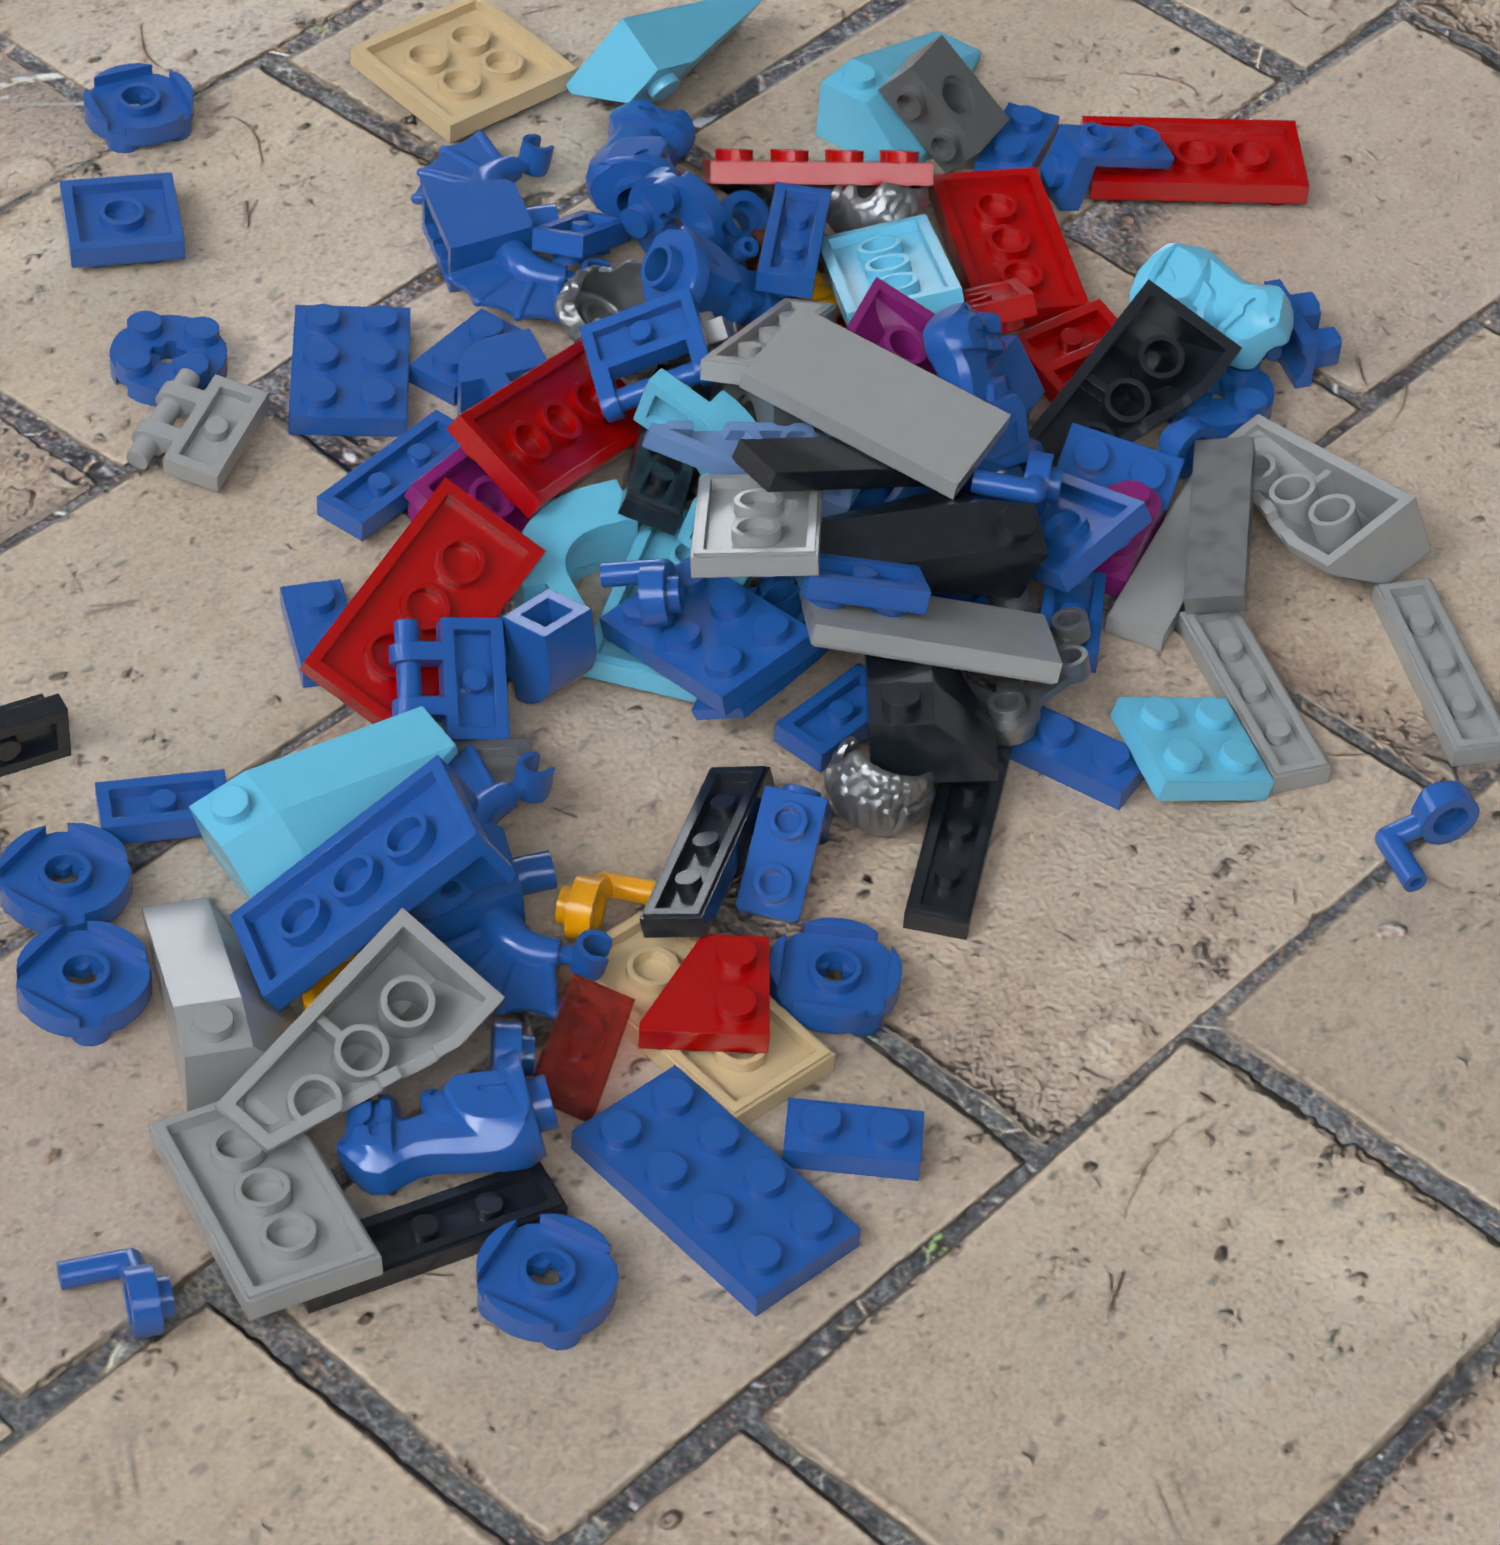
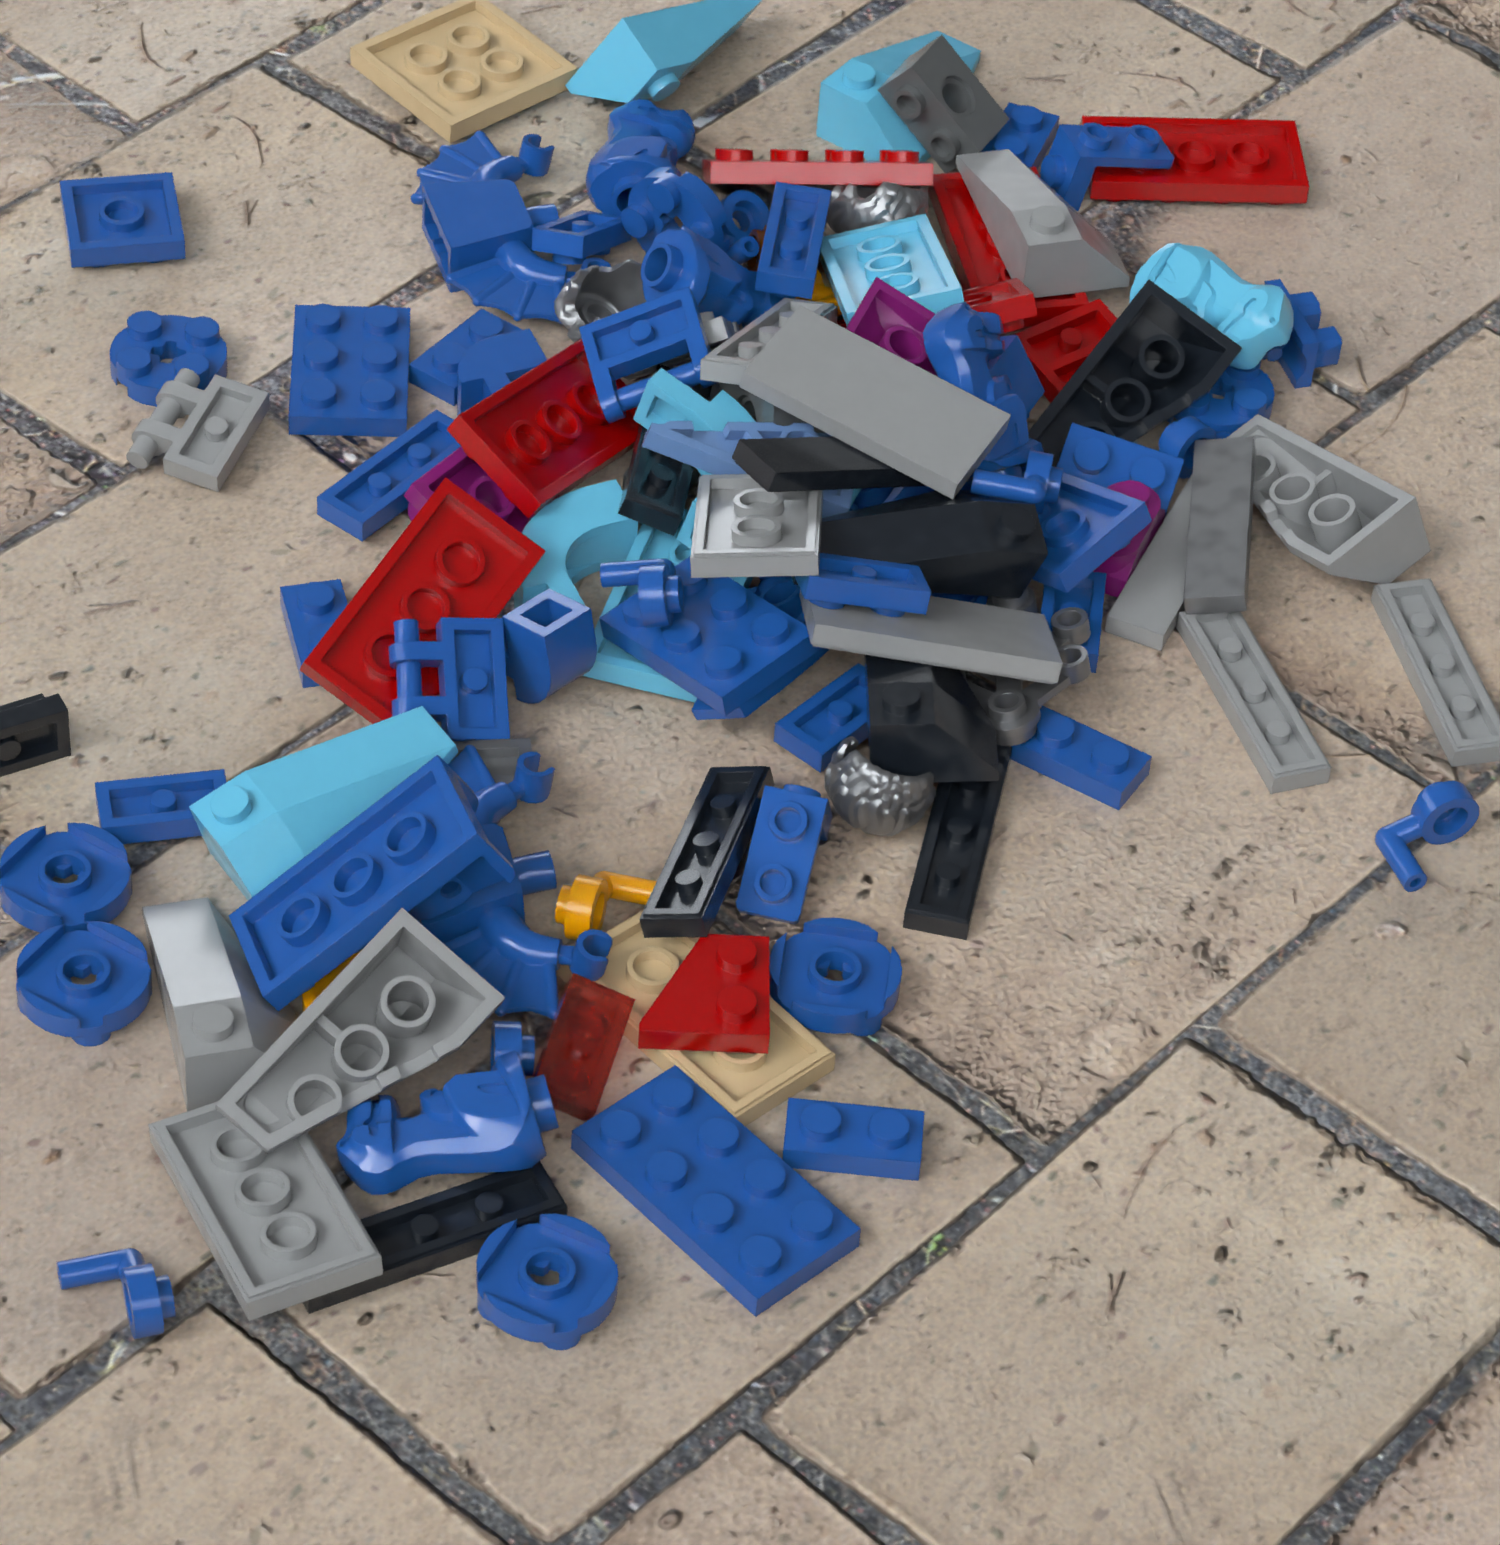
(163, 110): blue plate -> none
(1037, 230): none -> light grey wedge
(1192, 749): medium azure plate -> none

